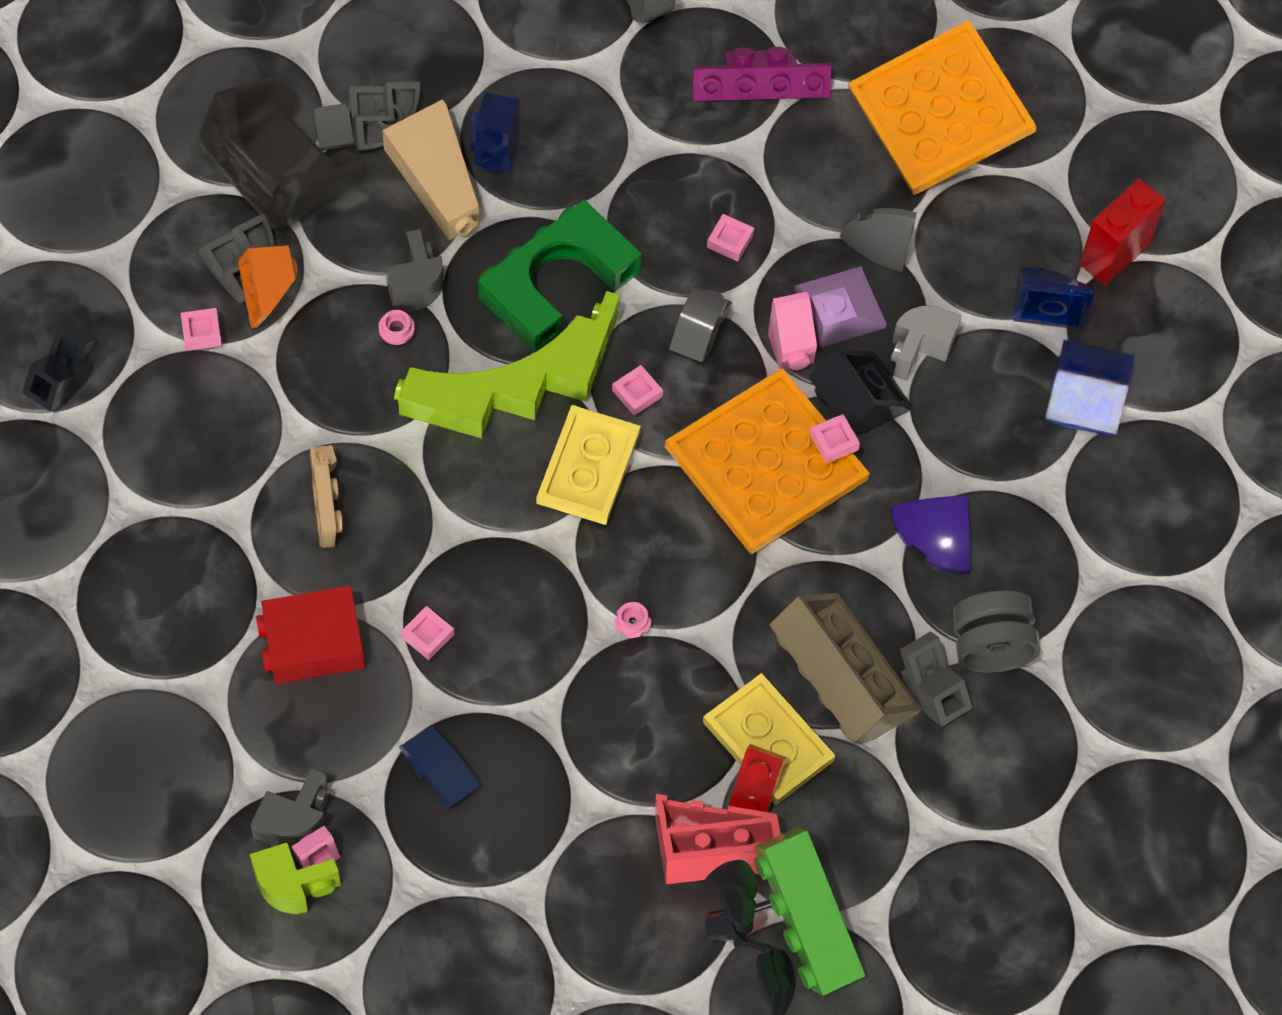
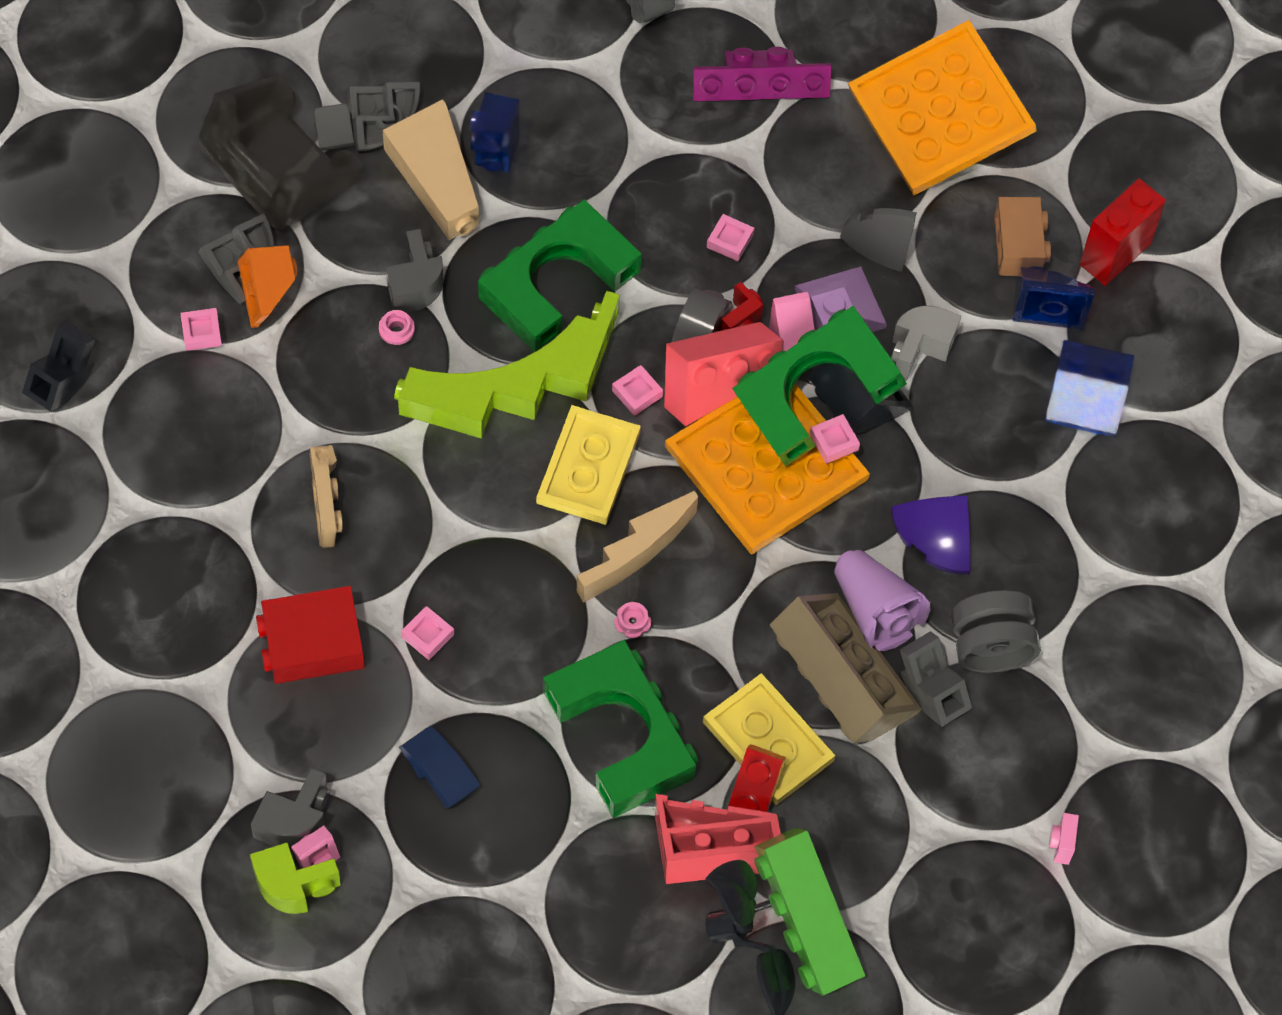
(618, 678): none -> green arch
(645, 539): none -> tan slope
(708, 366): none -> coral wedge
(748, 308): none -> red bracket
(841, 341): none -> green arch
(880, 600): none -> lavender cone
(1020, 234): none -> medium nougat brick
(1063, 838): none -> bright pink plate

